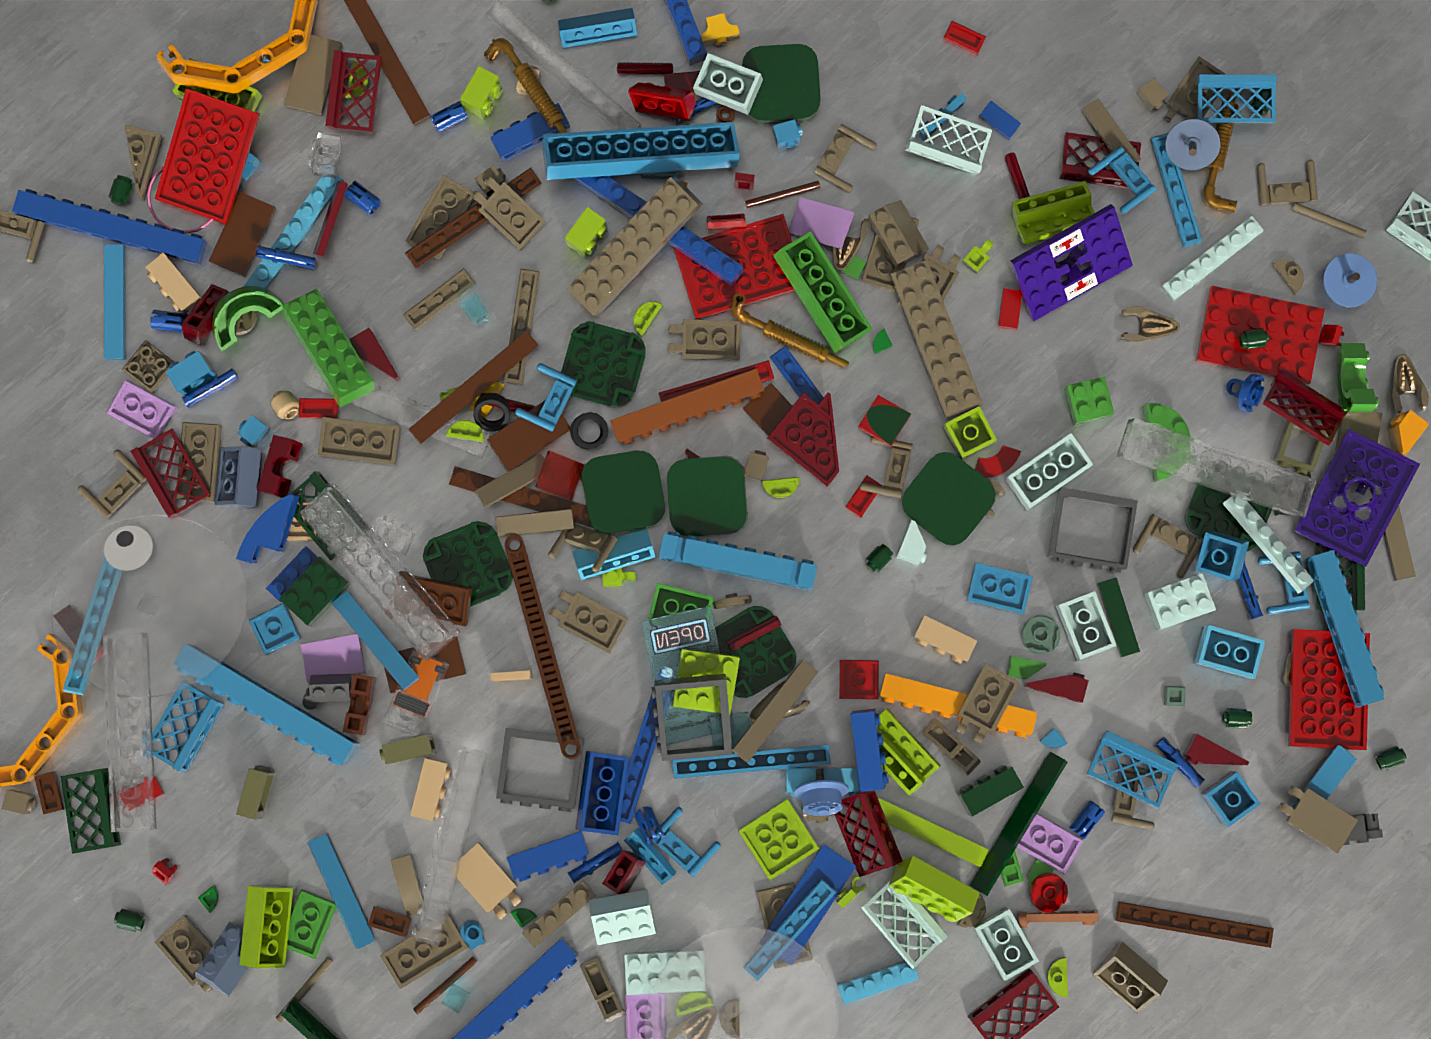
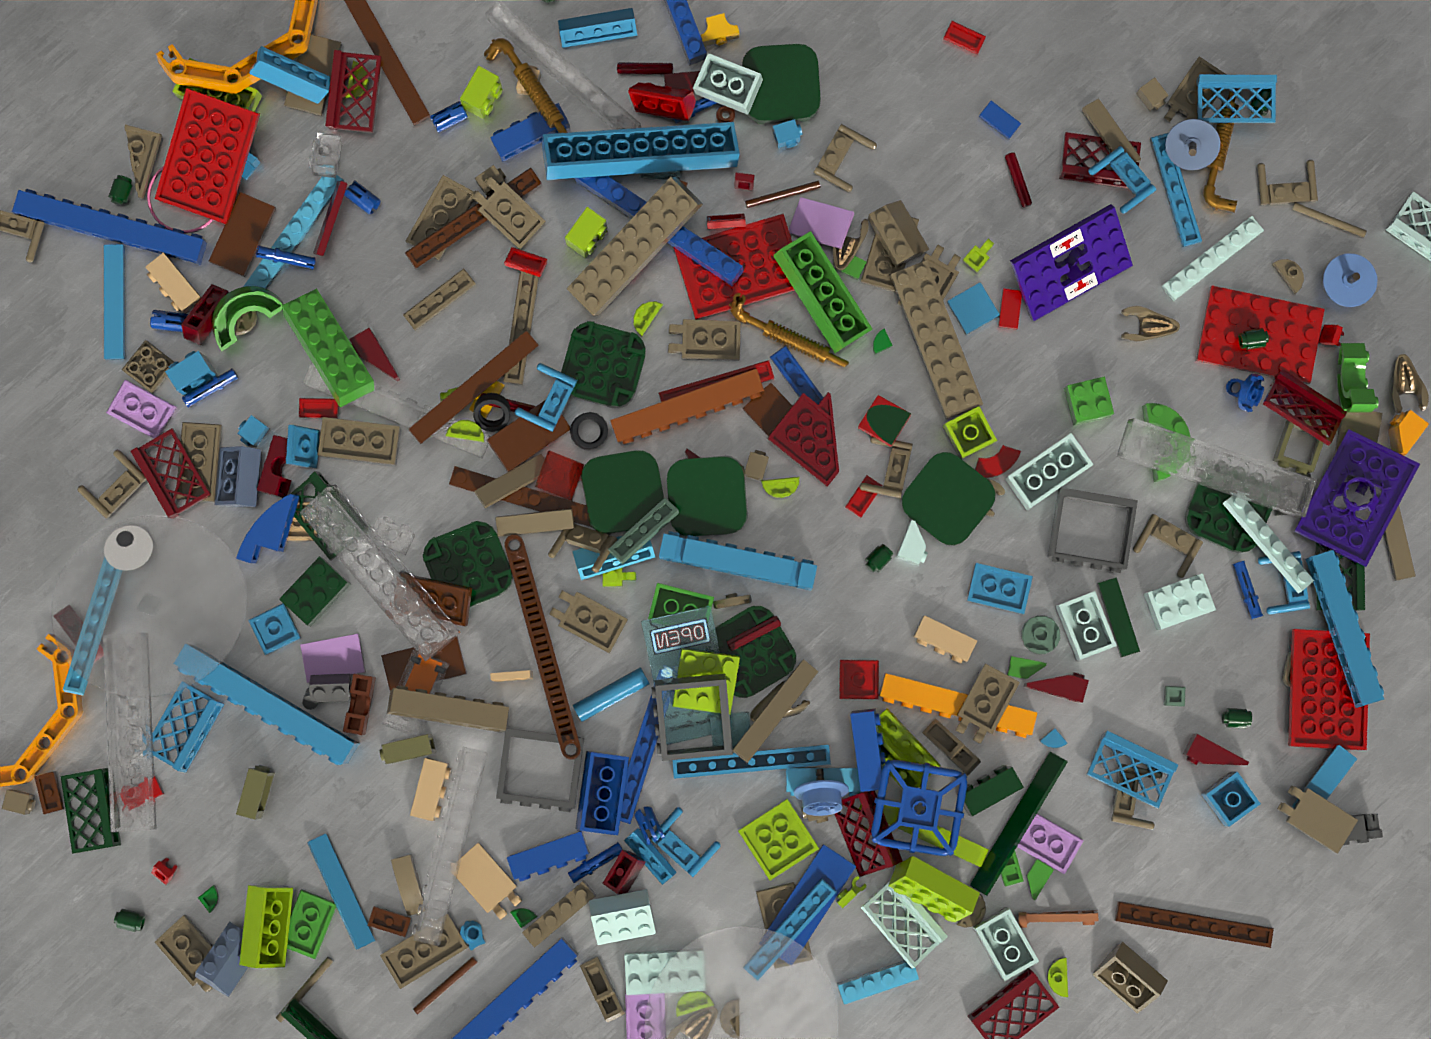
(285, 404): tan head -> none
(290, 75): none -> dark azure panel
(291, 572): blue plate -> none
(302, 446): none -> dark azure tile
(375, 640): dark azure tile -> none
(448, 710): none -> dark tan brick
(456, 998): clear light blue brick -> none
(475, 309): clear light blue brick -> none
(525, 262): none -> red tile
(611, 694): none -> dark azure brick
(643, 531): none -> sand green plate
(927, 818): none -> blue plate
(944, 156): light aqua fence -> none
(953, 105): dark azure plate -> none
(973, 308): none -> dark azure tile
(1048, 892): red tile -> none
(1051, 211): lime brick -> none
(1087, 819): blue arm -> none
(1183, 765): blue pin -> none
(1222, 555): dark azure brick -> none
(1229, 652): medium azure brick -> none
(1390, 758): dark green brick -> none

